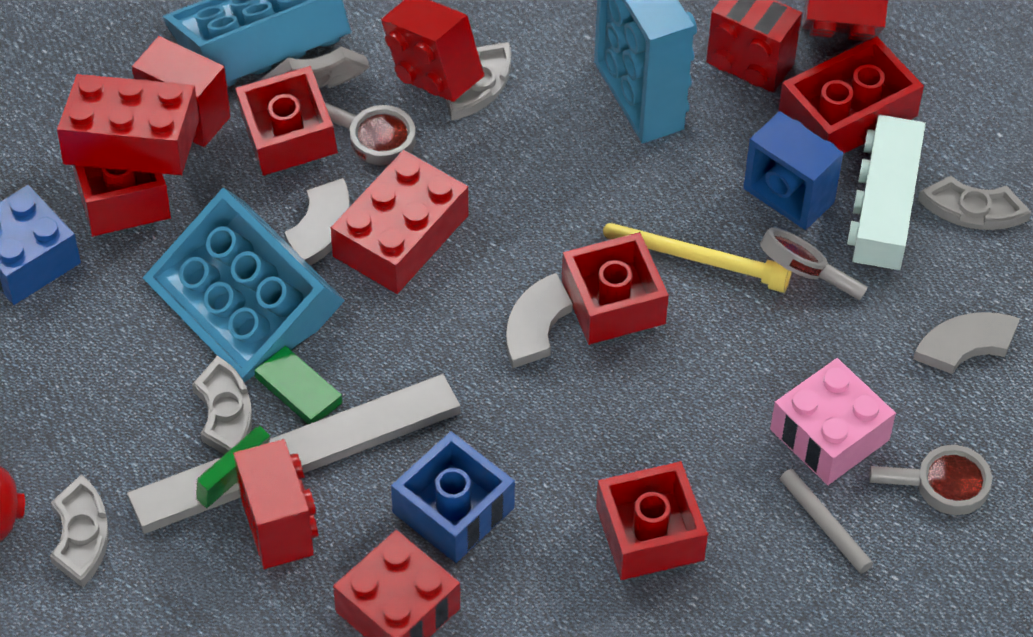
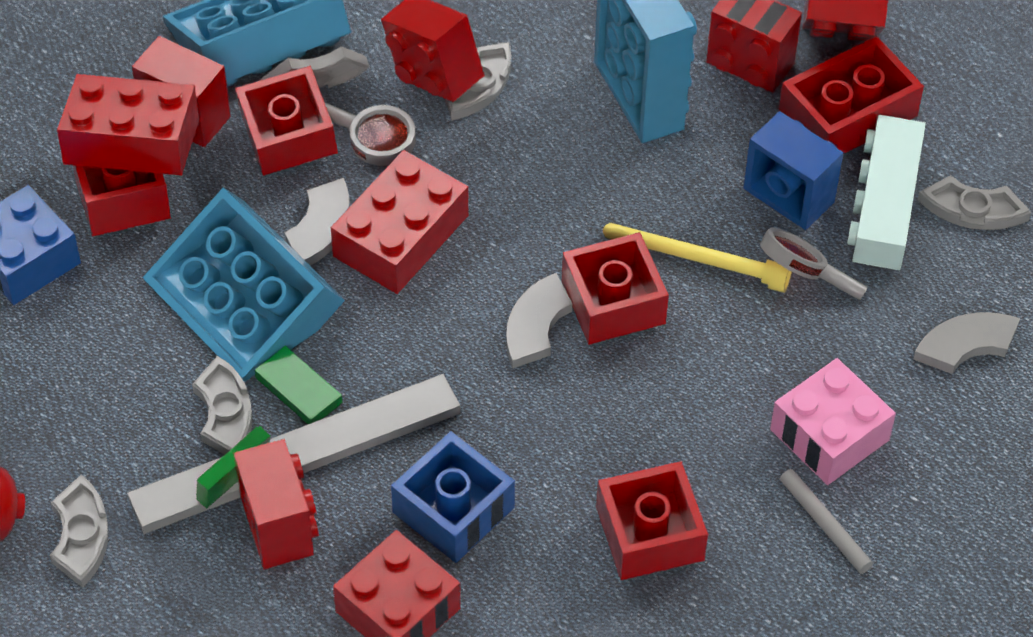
(949, 479): light grey piece -> none

